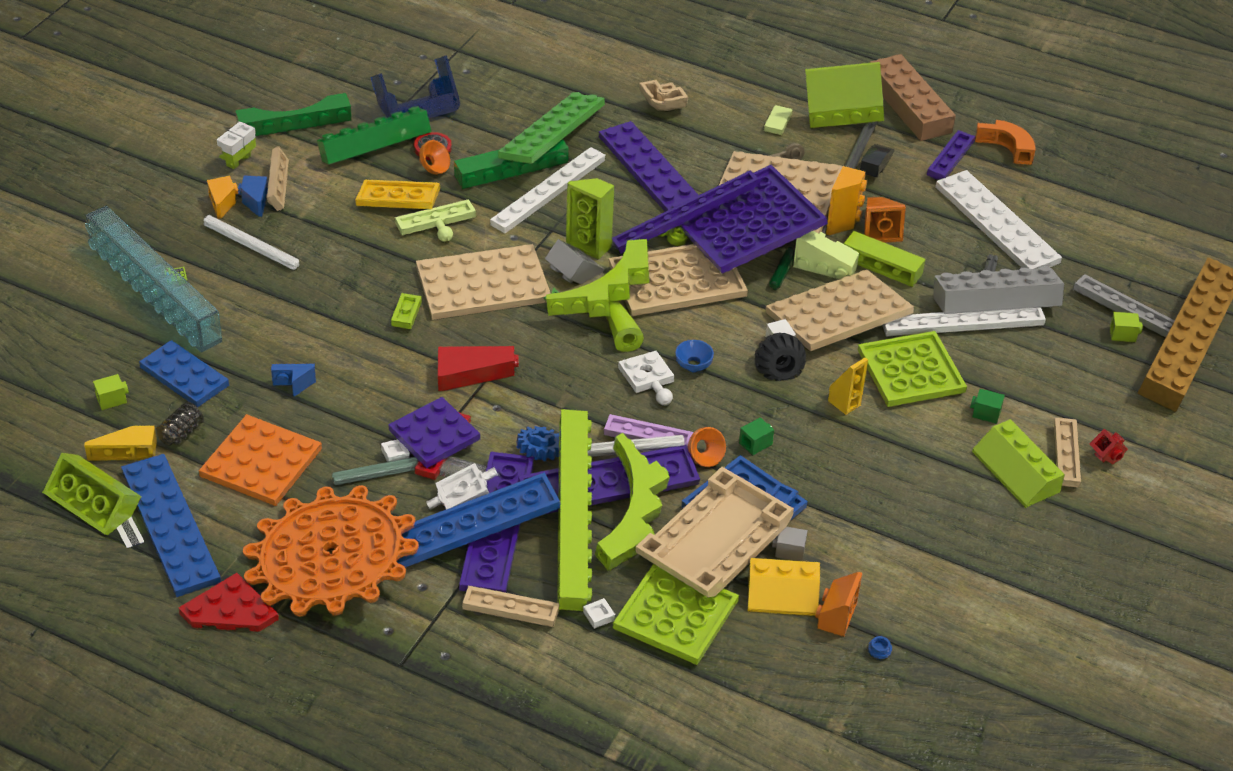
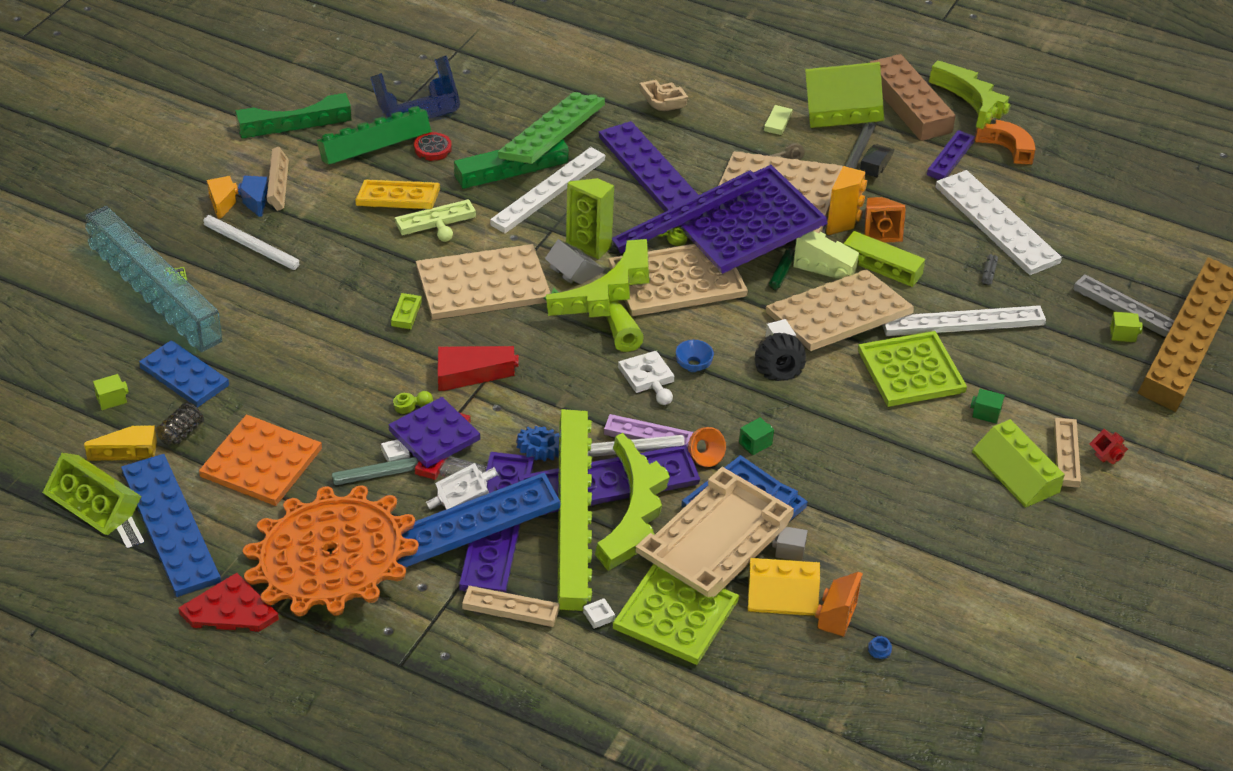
(237, 144): white hips -> none
(297, 375): blue slope -> none
(406, 402): none -> lime plate
(438, 154): orange piece -> none
(848, 388): yellow slope -> none
(976, 92): none -> lime arch
(998, 290): light grey brick -> none

